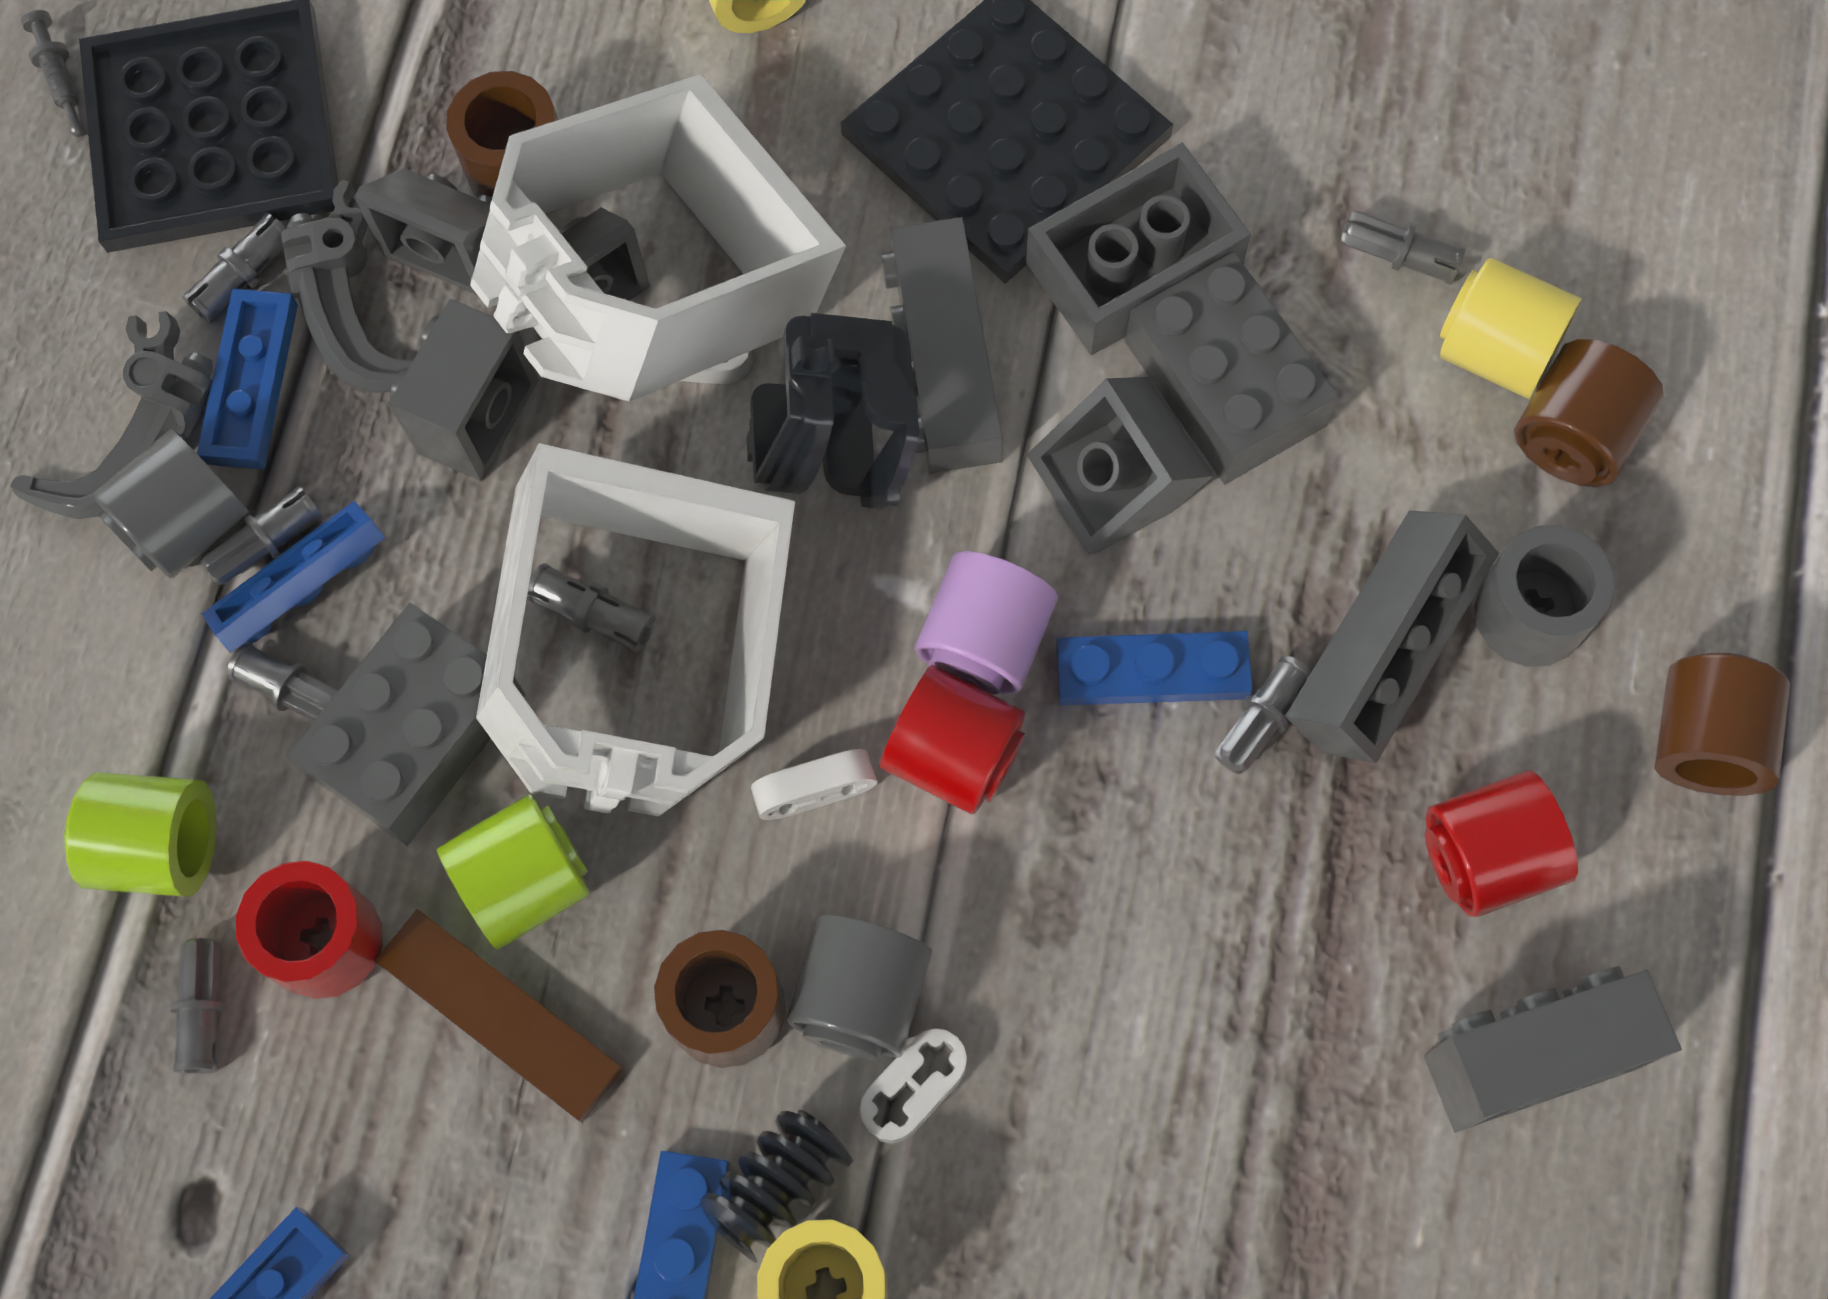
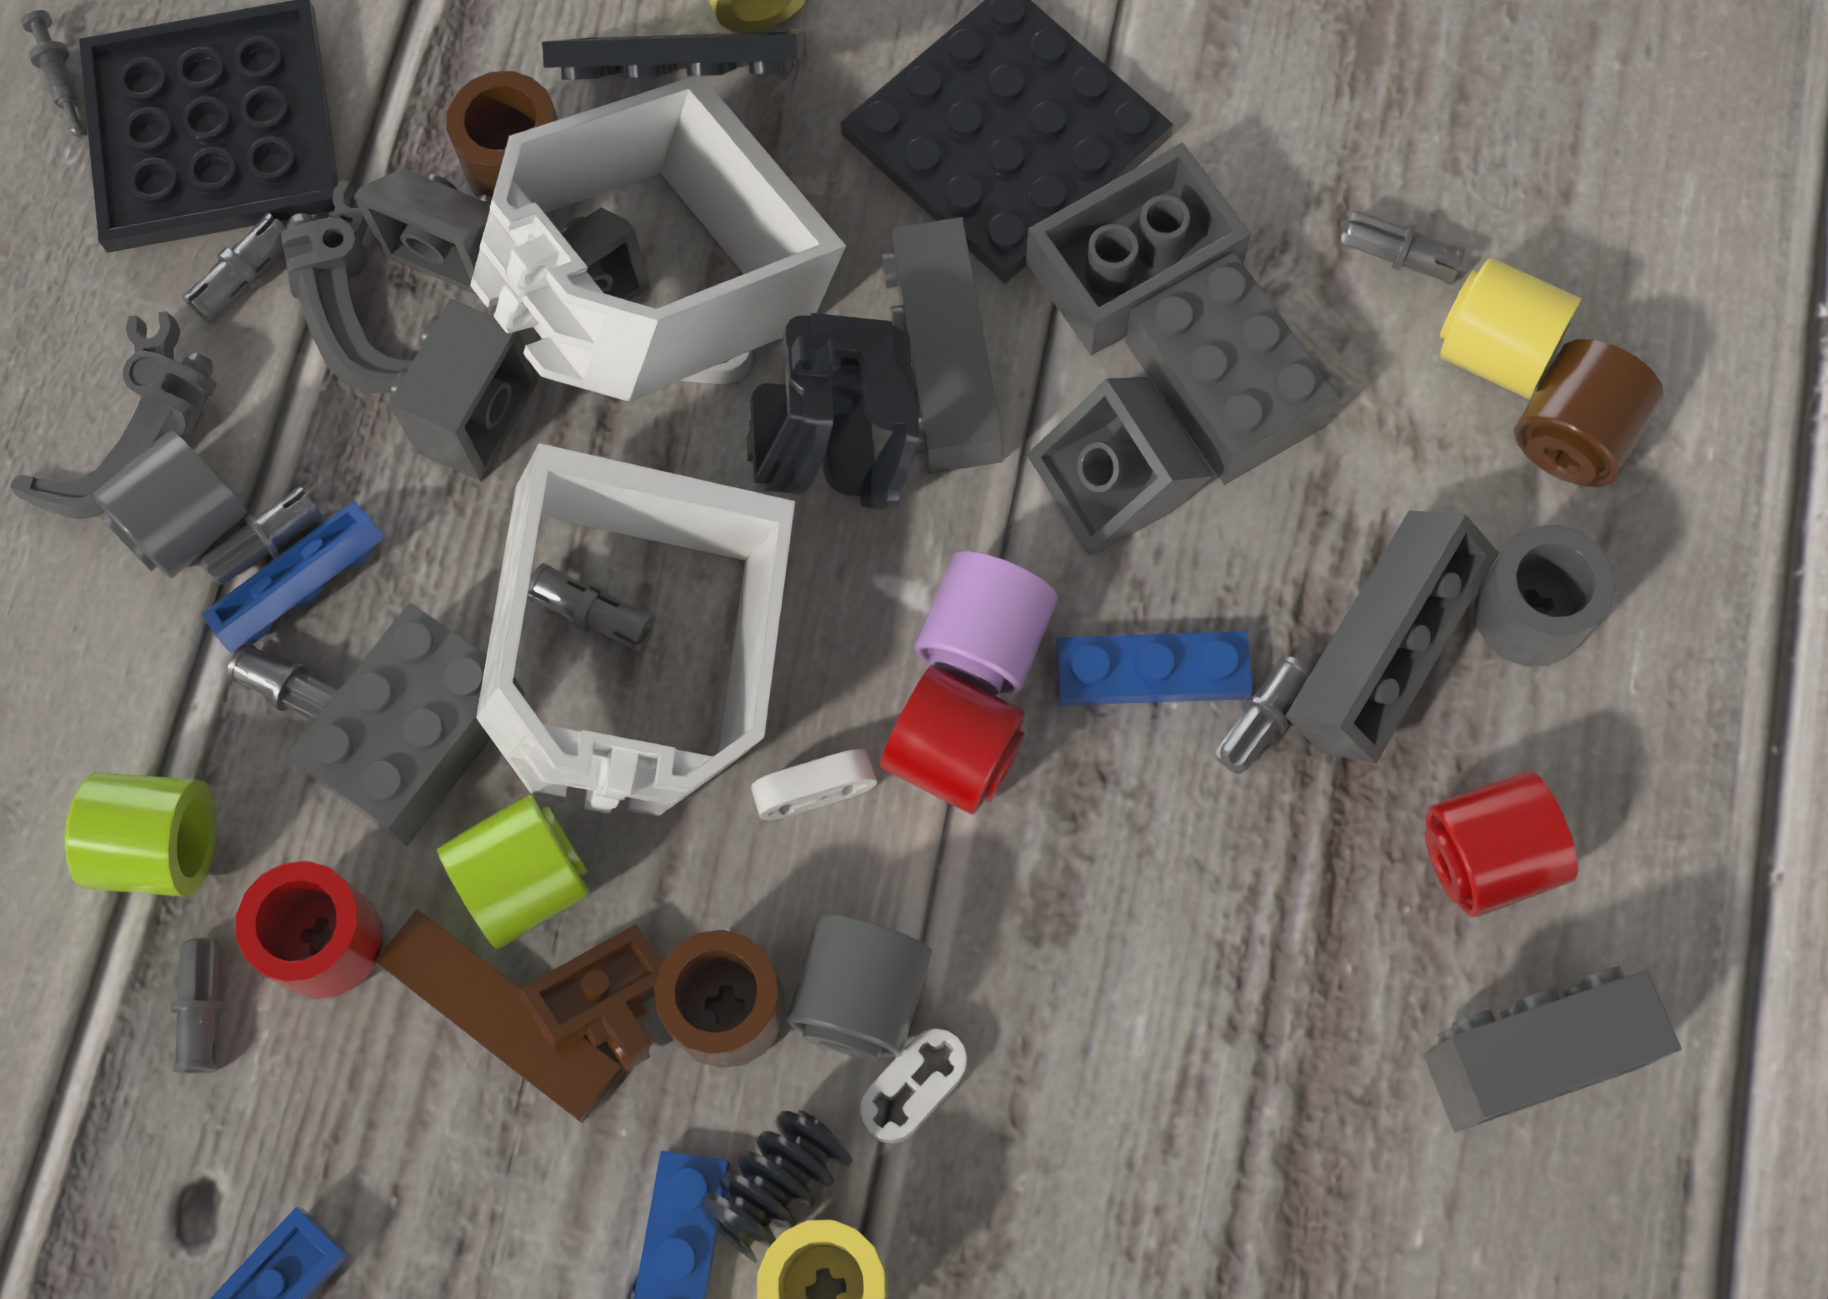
(247, 379): blue plate -> none
(598, 997): none -> reddish brown hinge
(662, 53): none -> black plate
(1723, 724): reddish brown piece -> none

